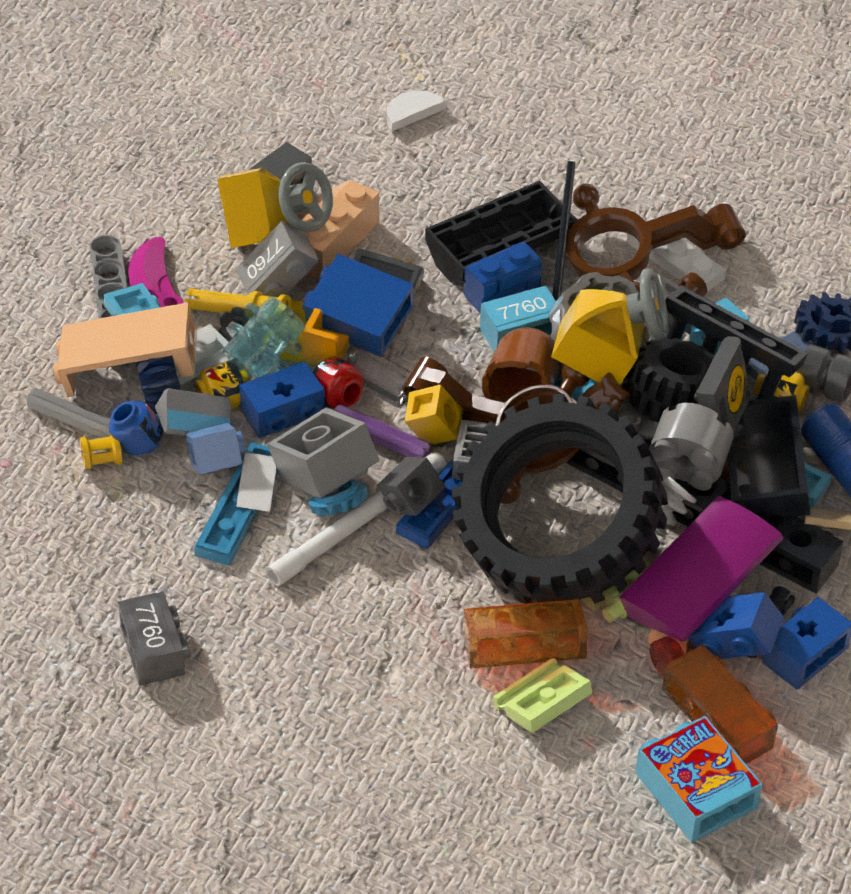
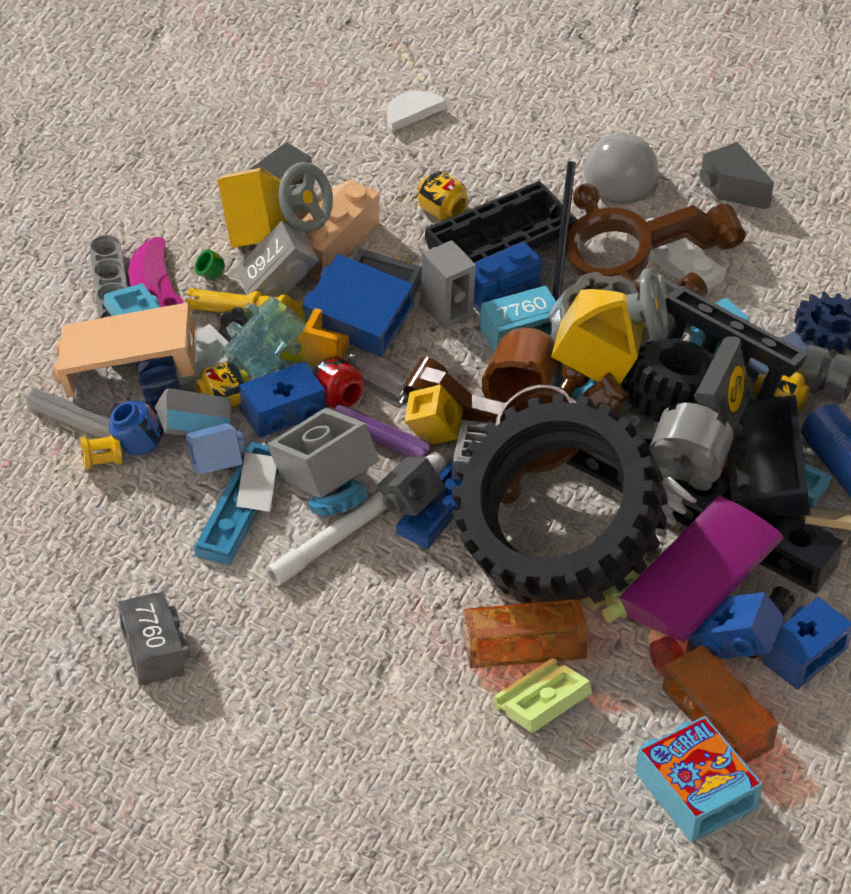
(209, 265): none -> green hinge
(442, 195): none -> yellow head
(448, 284): none -> light grey brick
(622, 168): none -> light grey piece
(736, 177): none -> dark grey slope

